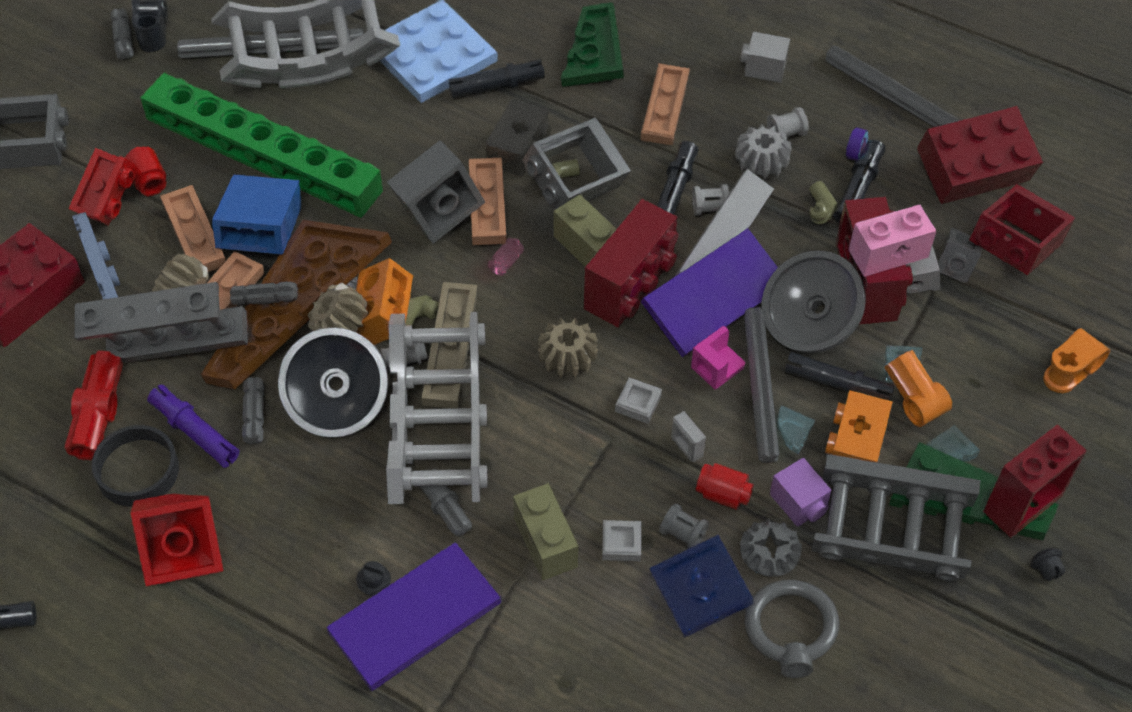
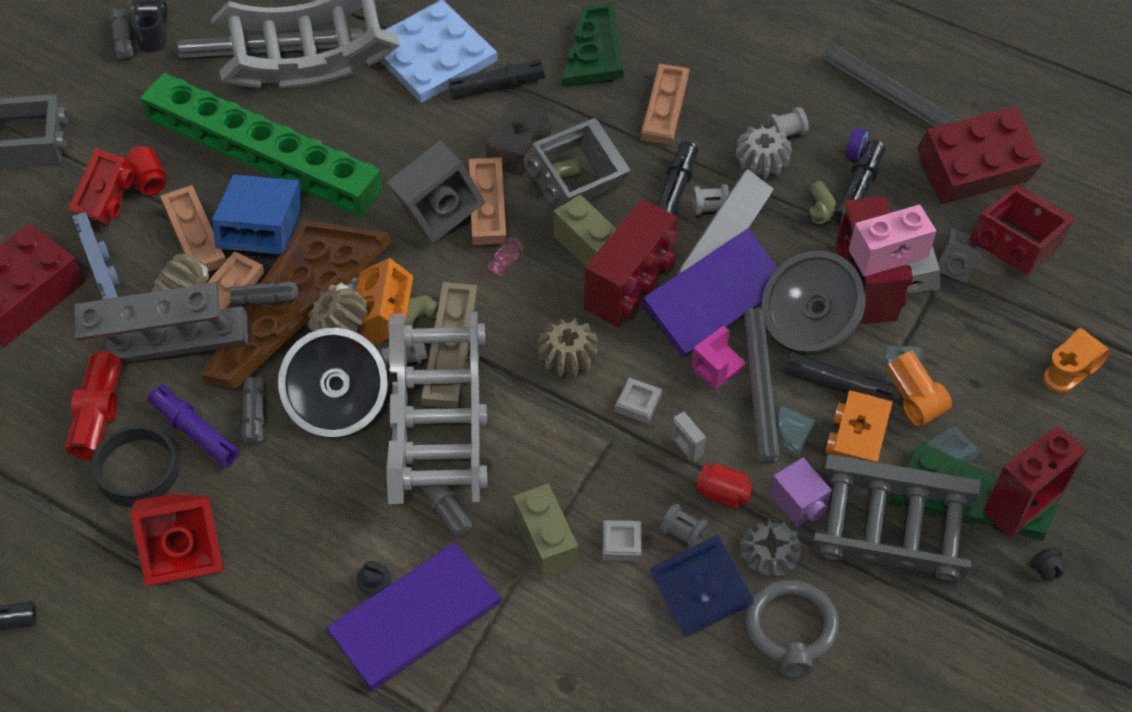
(765, 56): light grey brick -> none

